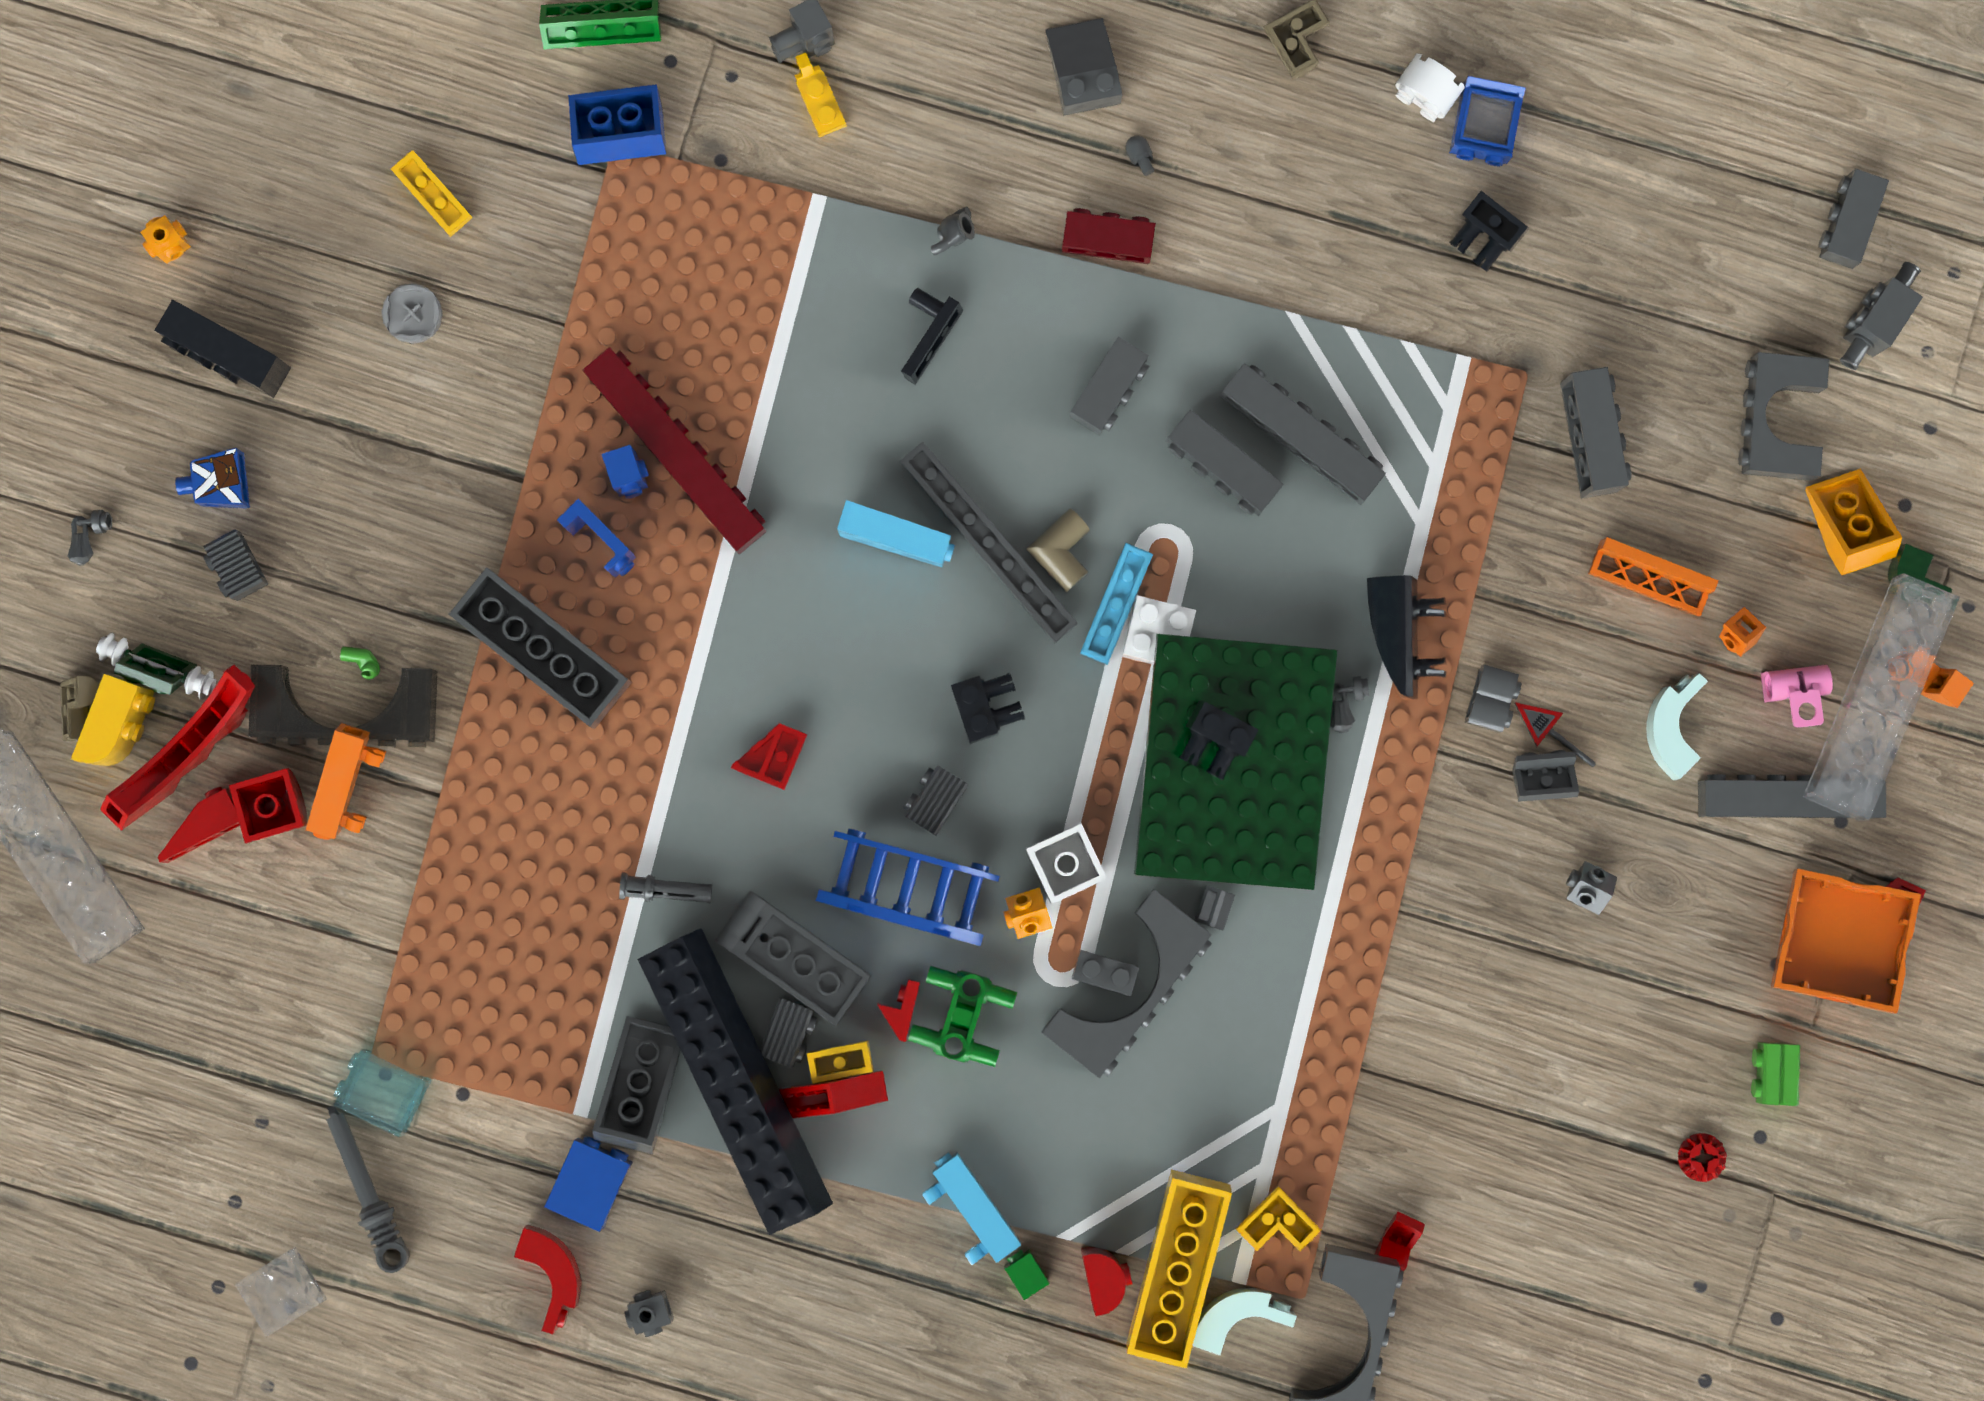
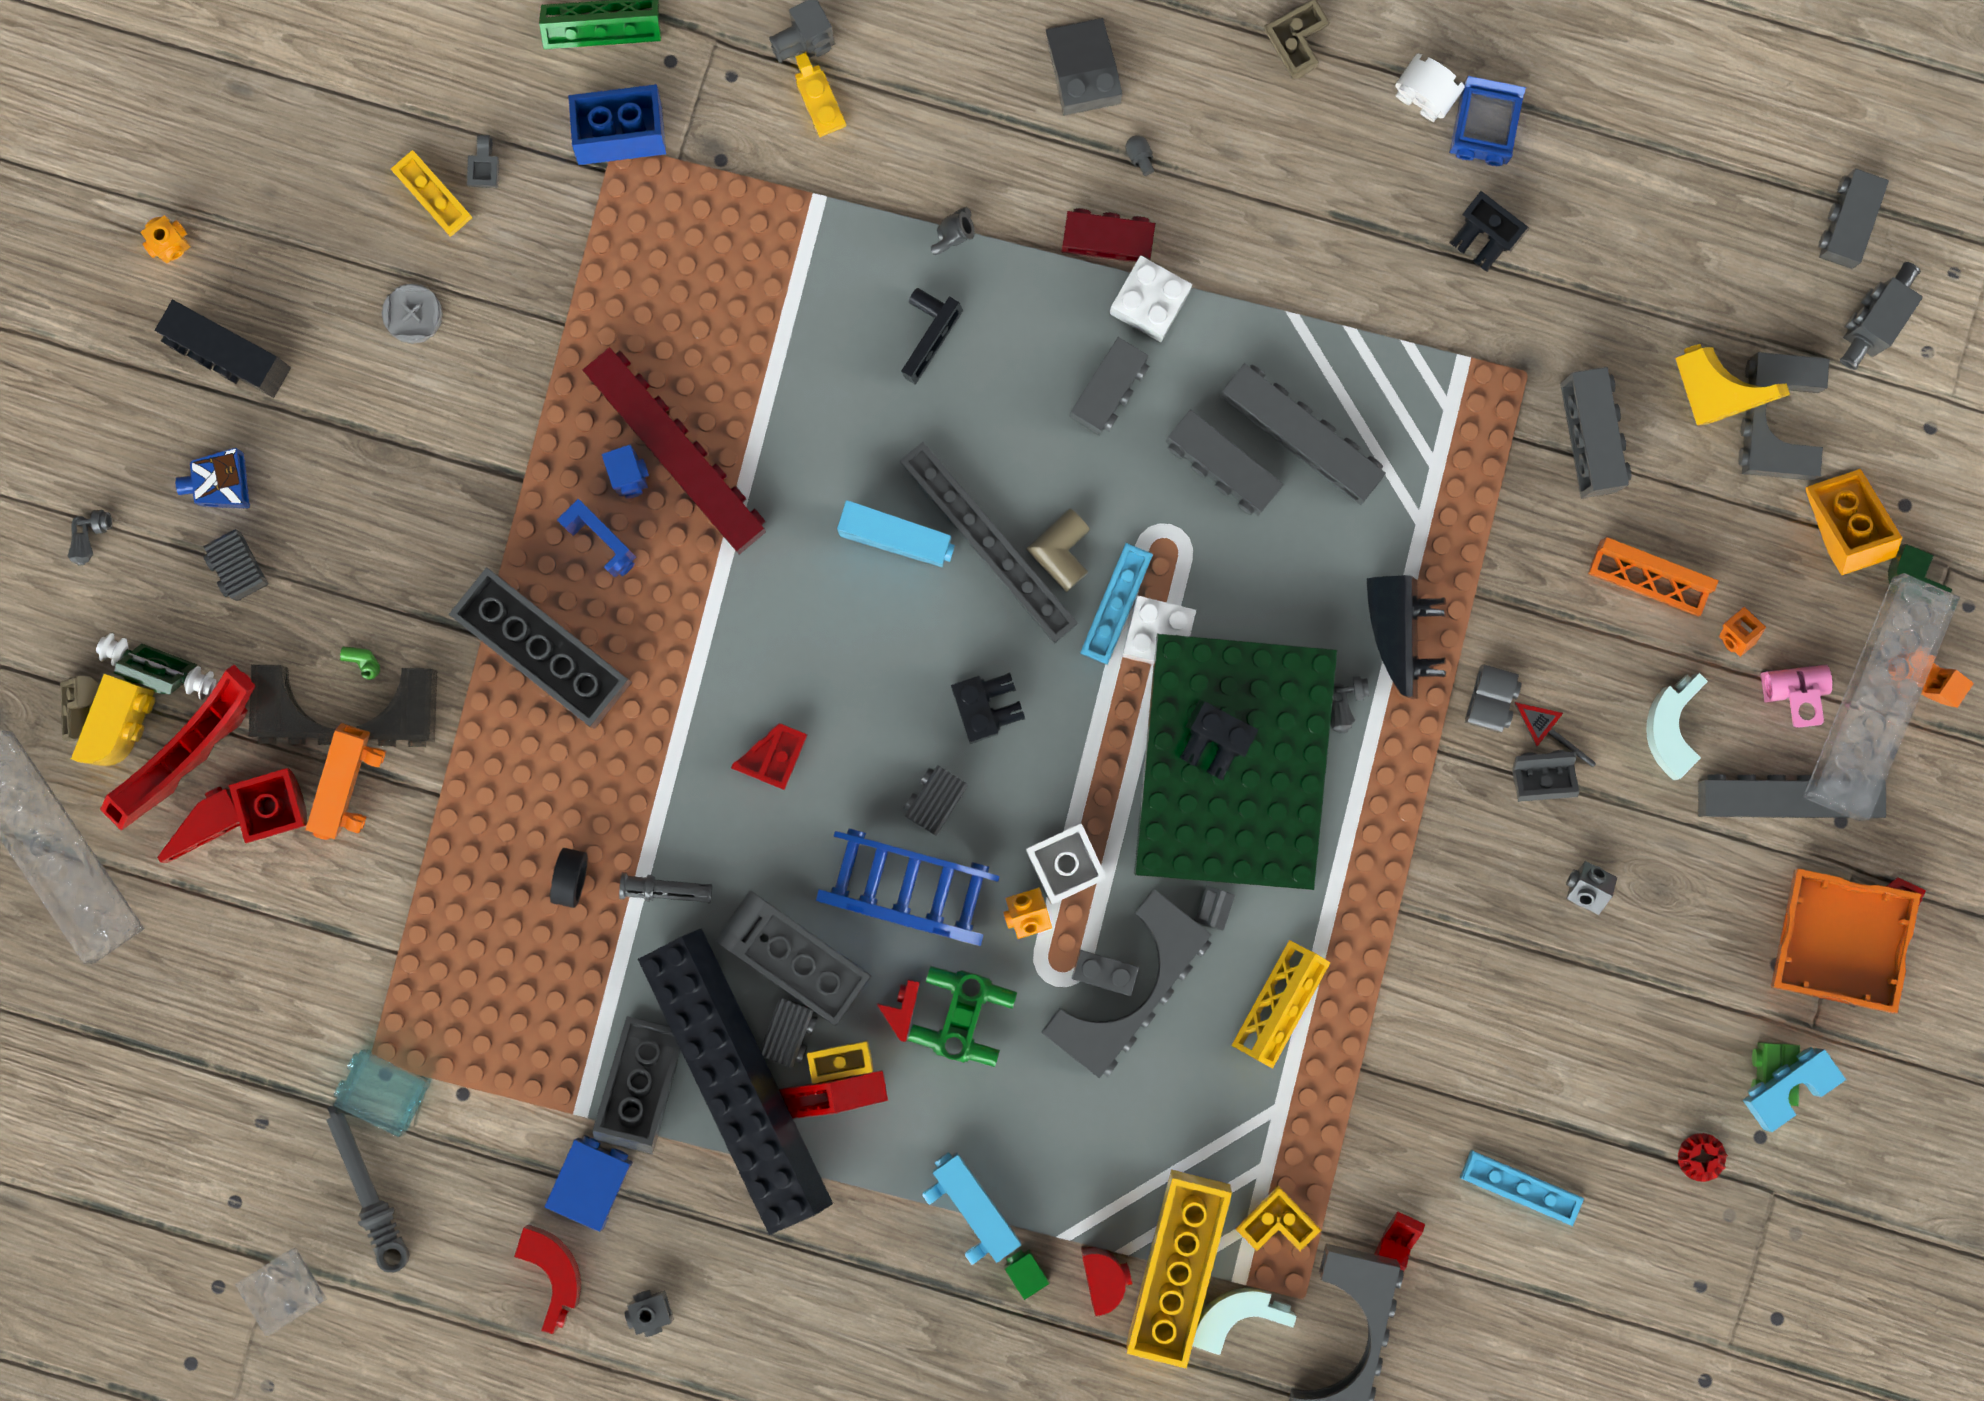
(483, 168): none -> dark grey plate
(568, 877): none -> black tyre
(1150, 298): none -> white brick
(1286, 1006): none -> yellow fence
(1521, 1188): none -> medium azure tile
(1715, 391): none -> yellow arch
(1770, 1101): none -> medium azure arch

